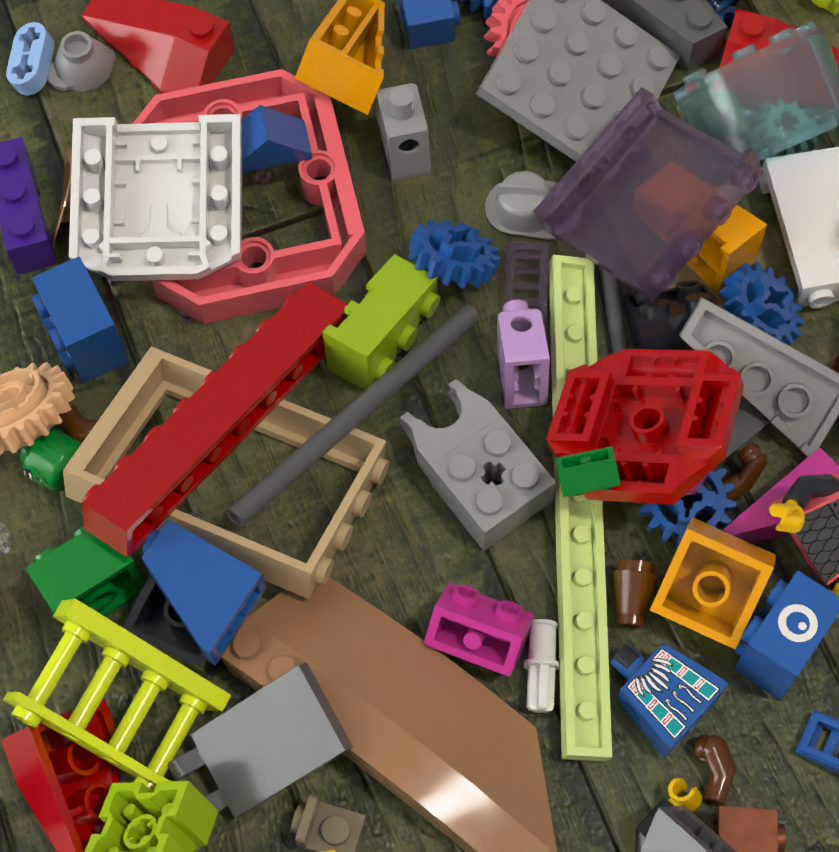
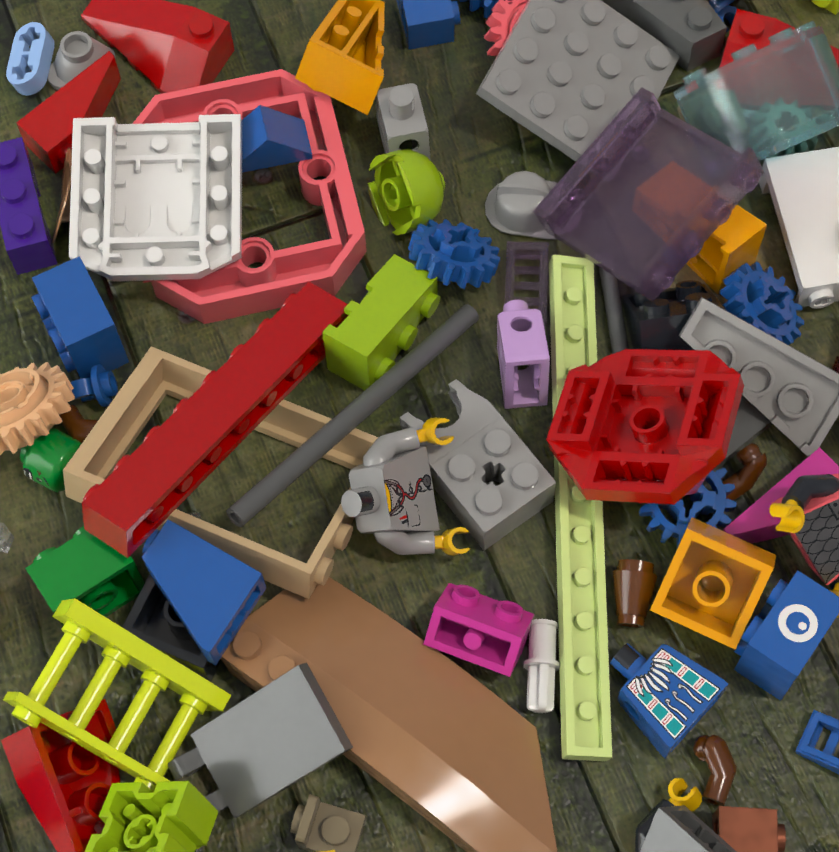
(49, 126): none -> red slope
(100, 386): none -> blue plate
(396, 494): none -> light grey torso
(405, 190): none -> lime cylinder
(588, 471): green piece -> none

